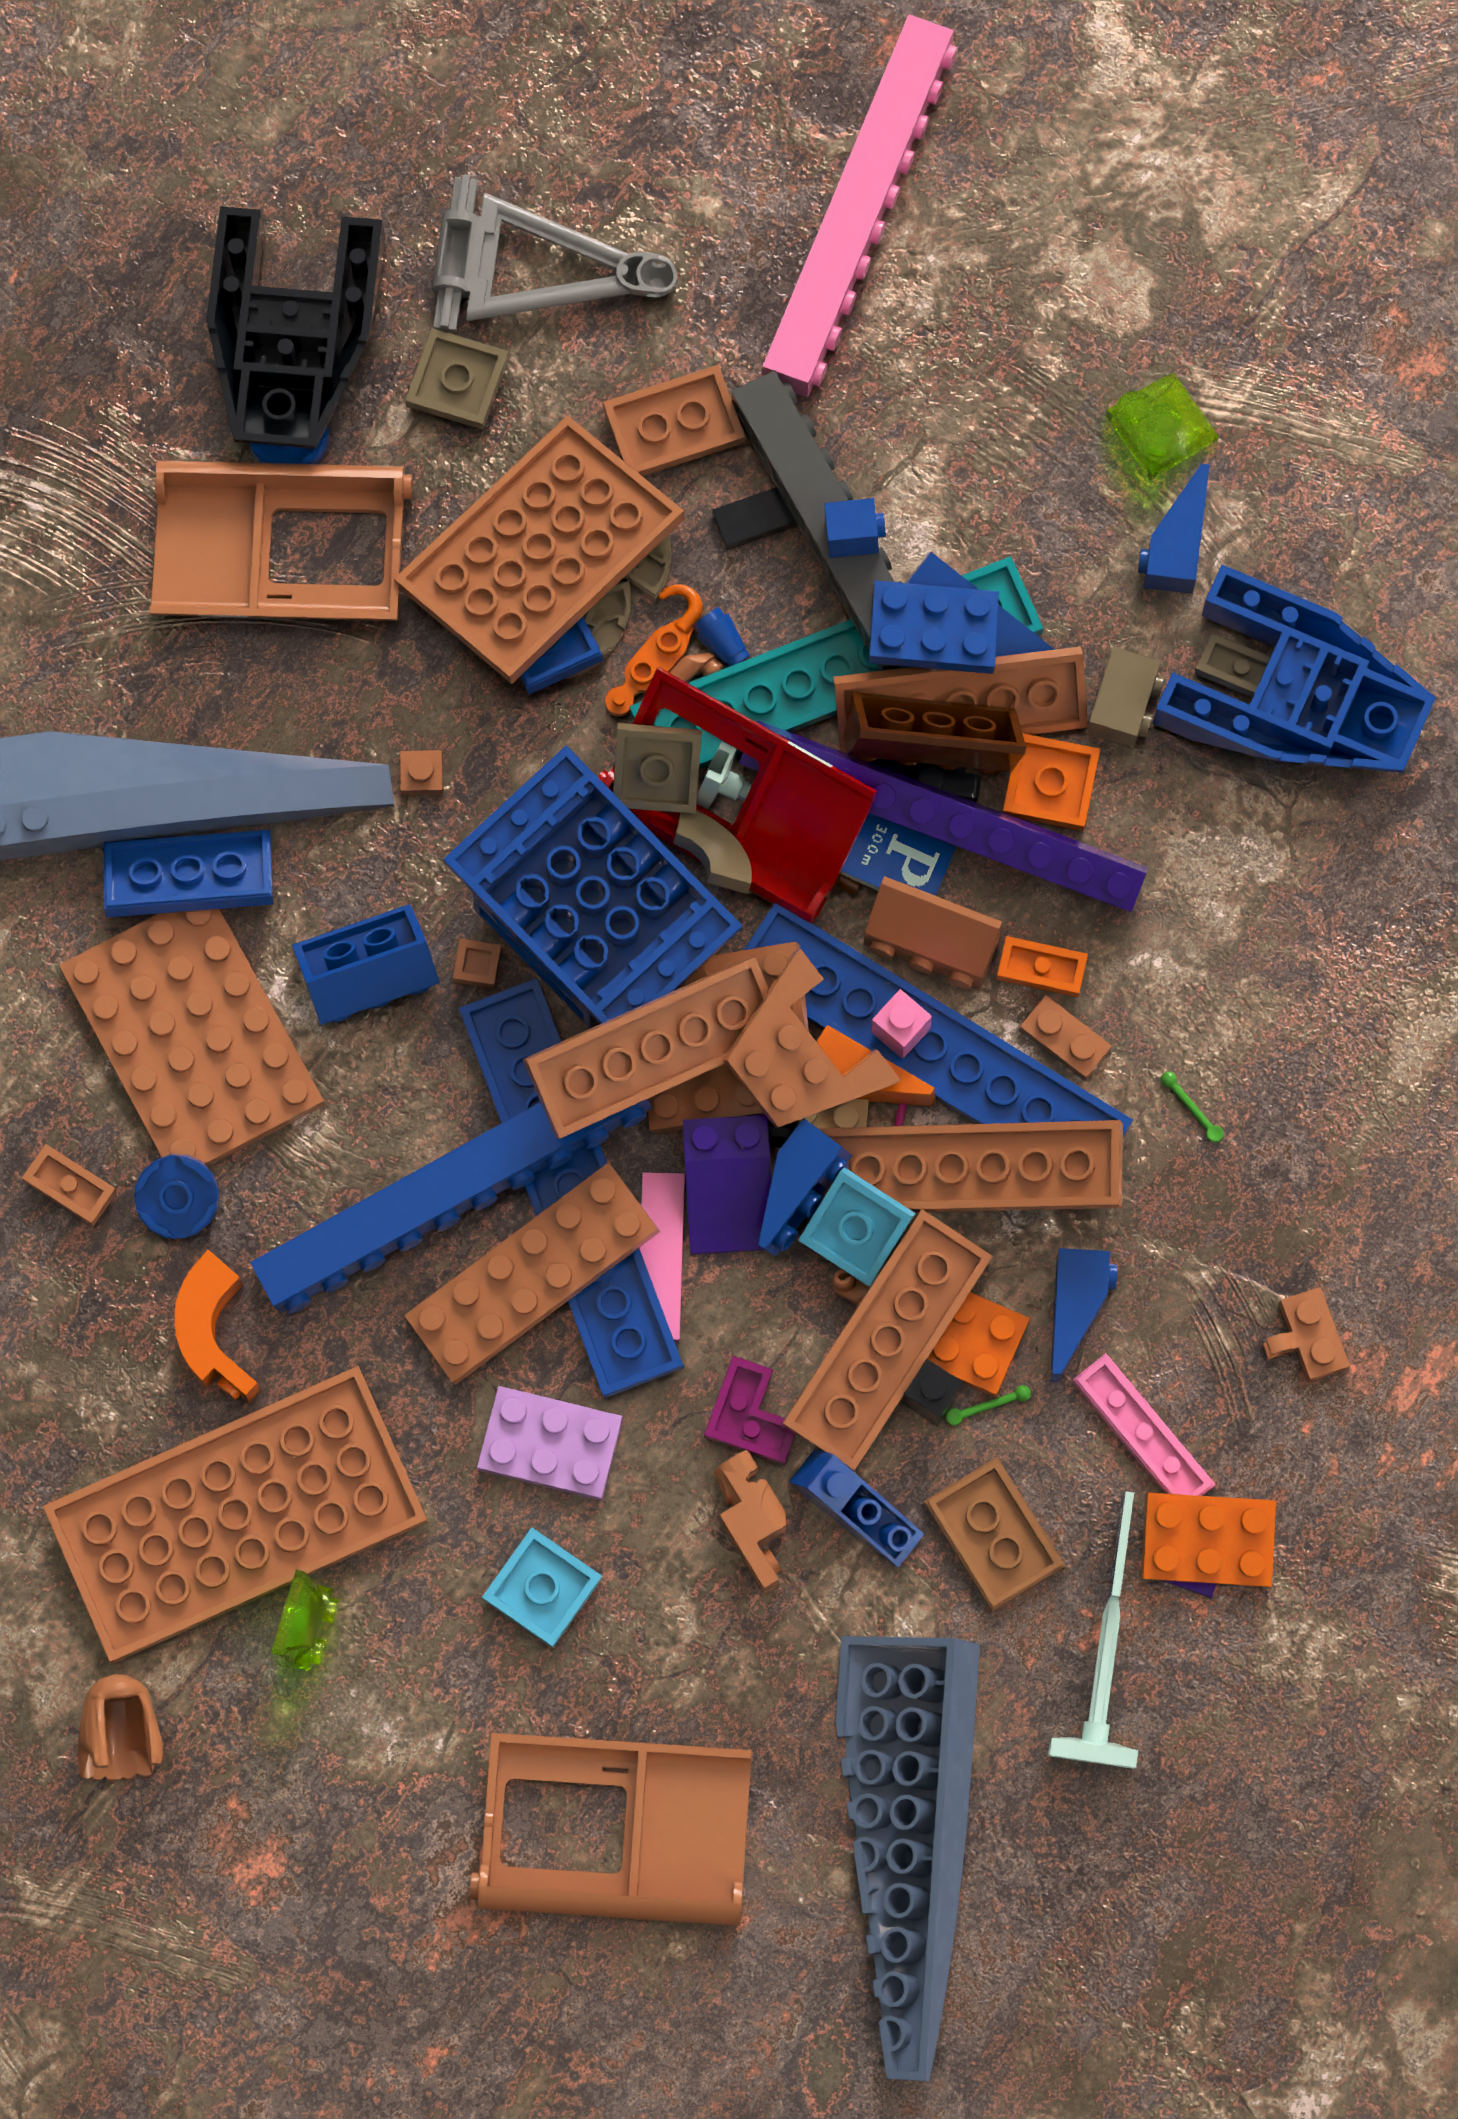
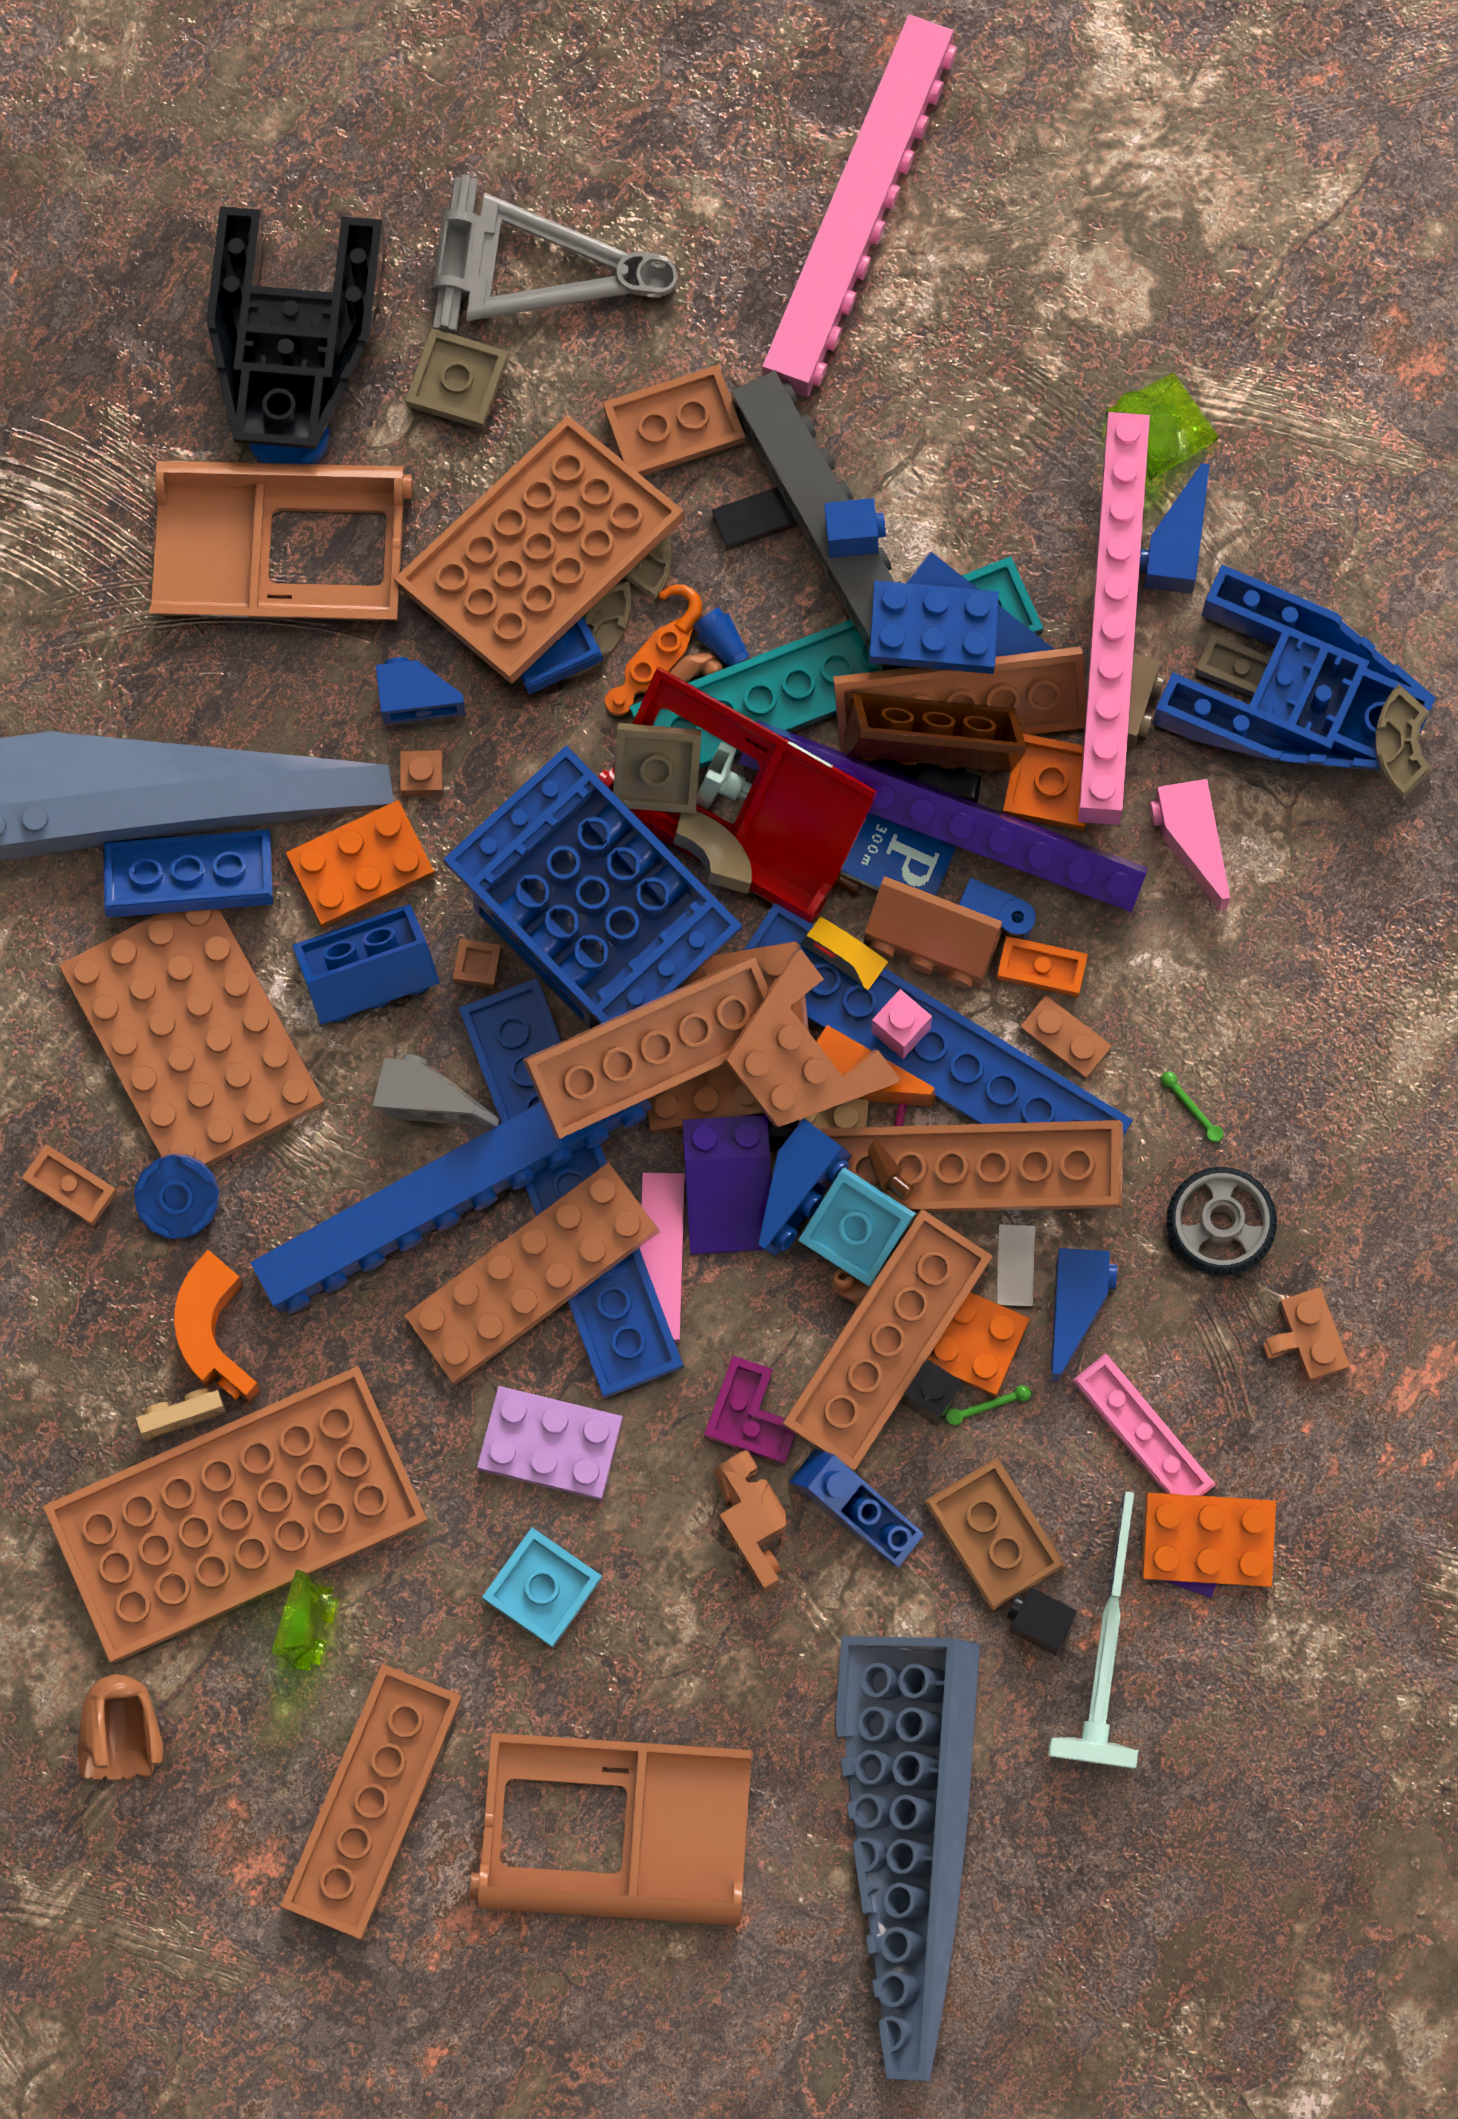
(164, 1419): none -> tan plate
(360, 864): none -> orange plate
(371, 1802): none -> nougat plate
(415, 693): none -> blue slope
(419, 1093): none -> light grey slope
(844, 952): none -> yellow sticker
(888, 1172): none -> reddish brown bar
(1015, 1265): none -> white sticker
(1016, 914): none -> blue leg
(1041, 1620): none -> black brick
(1113, 619): none -> bright pink brick
(1192, 835): none -> bright pink slope
(1254, 1239): none -> light grey wheel
(1398, 742): none -> dark tan tile

